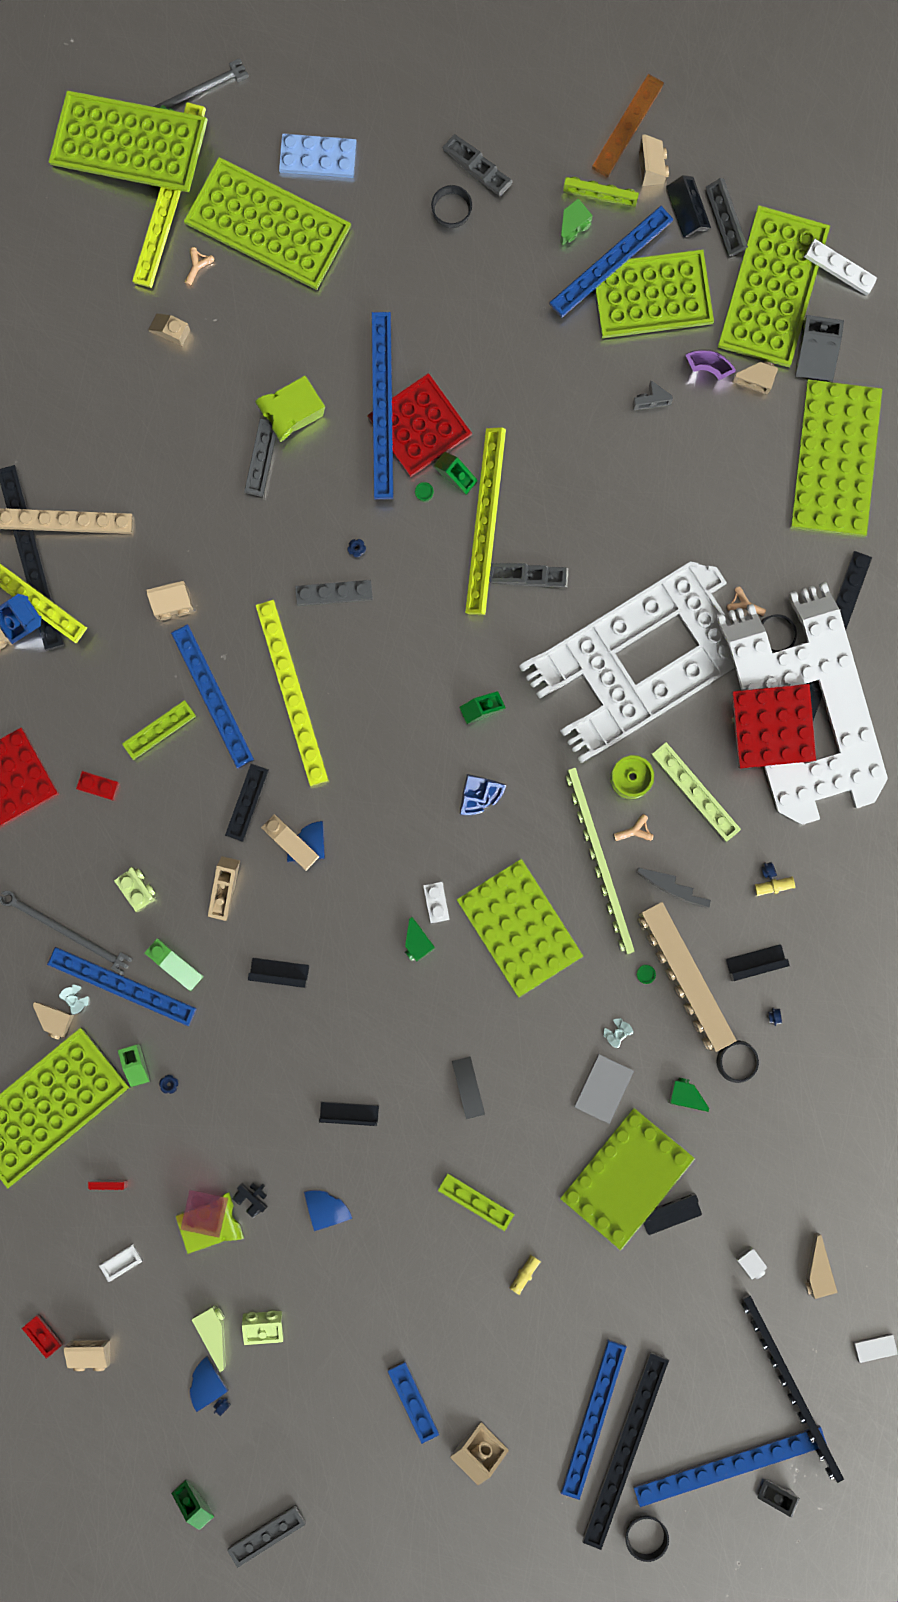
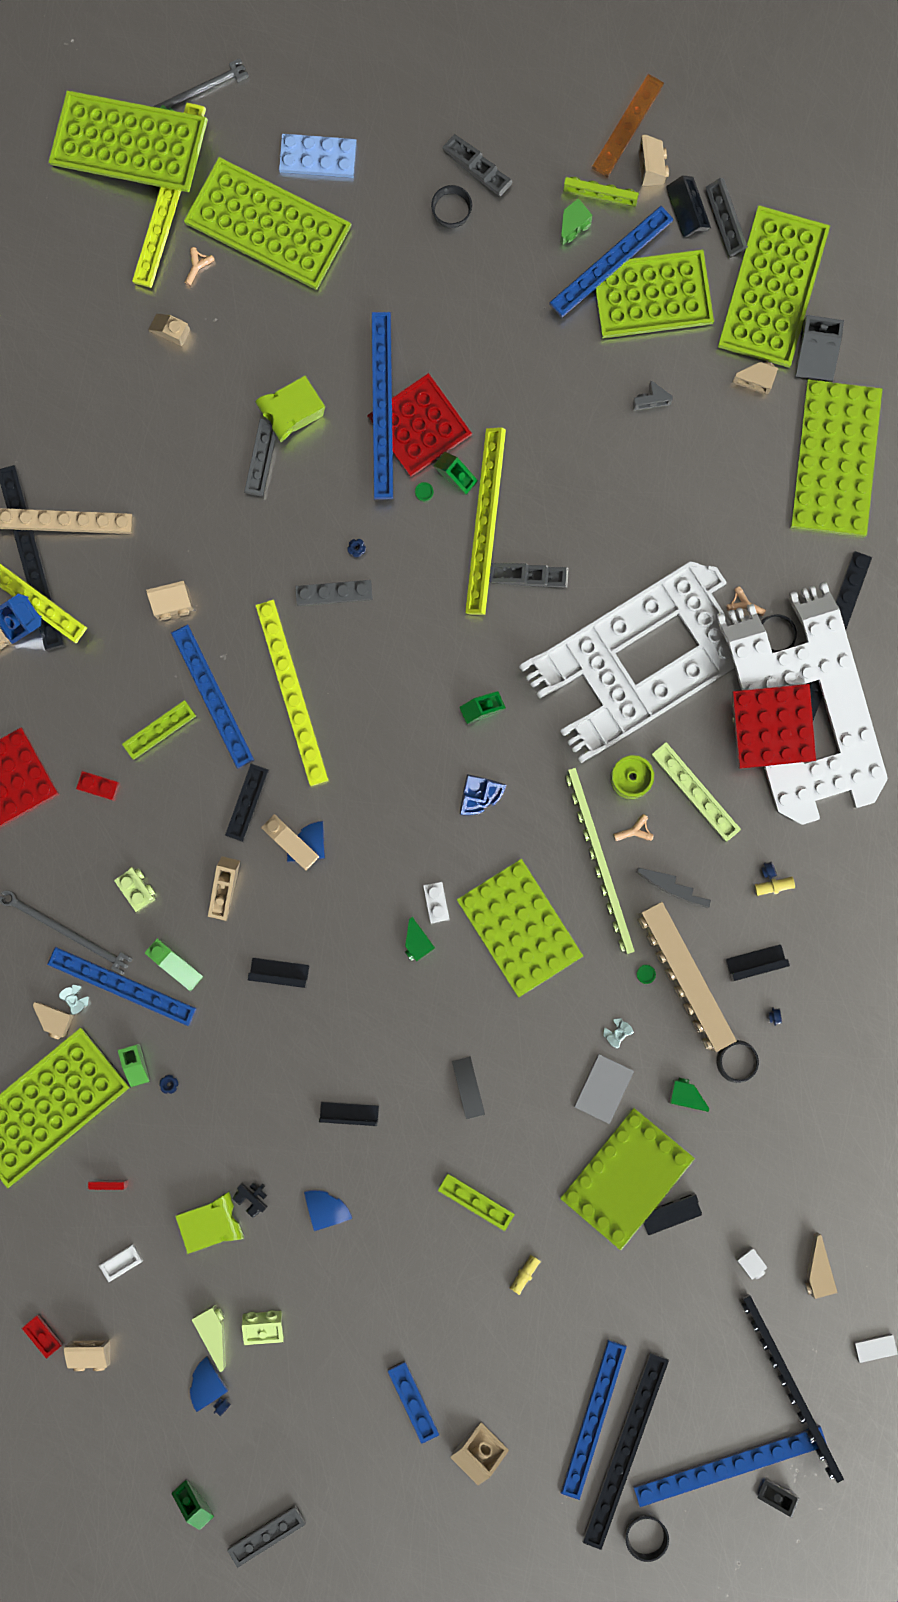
(204, 1213): clear pink plate -> none
(710, 361): medium lavender brick -> none
(840, 267): white plate -> none

